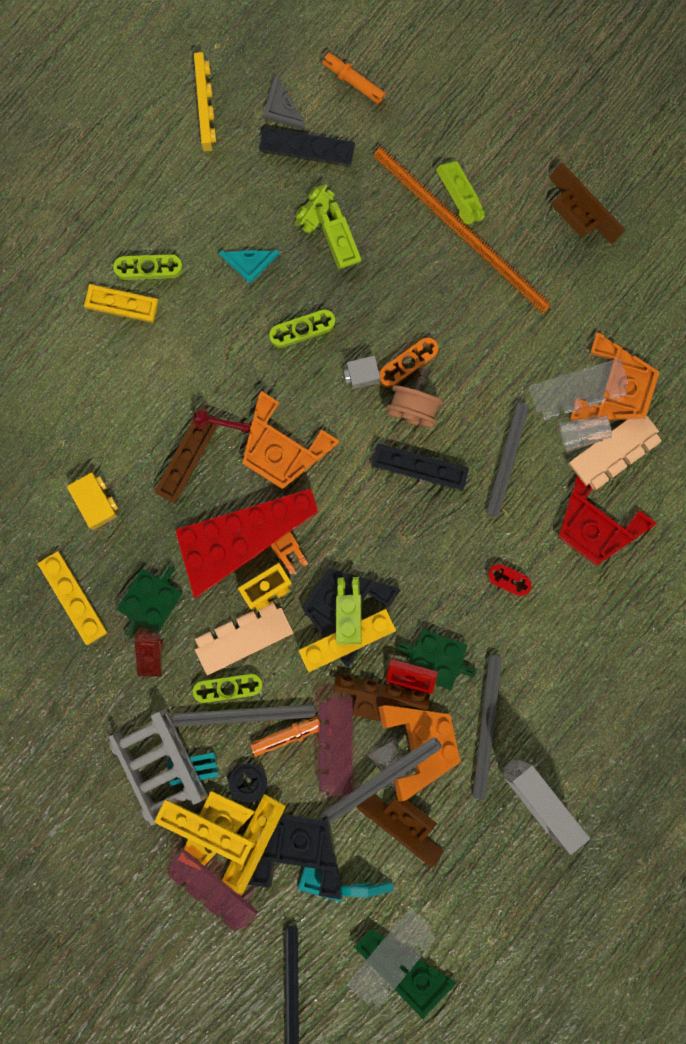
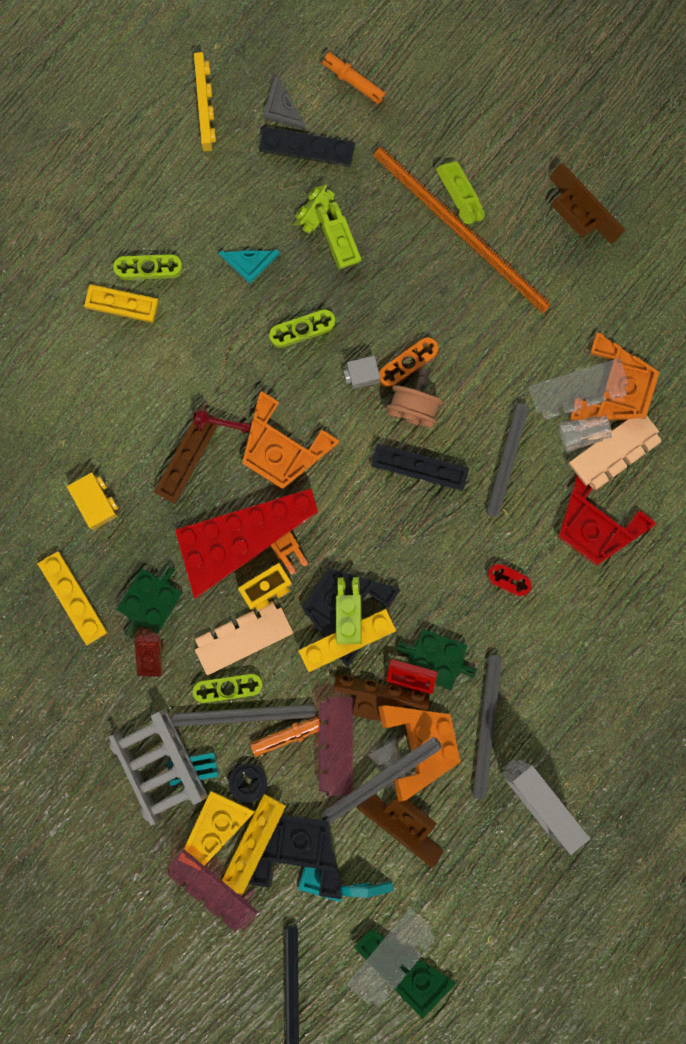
(204, 832): yellow plate -> none

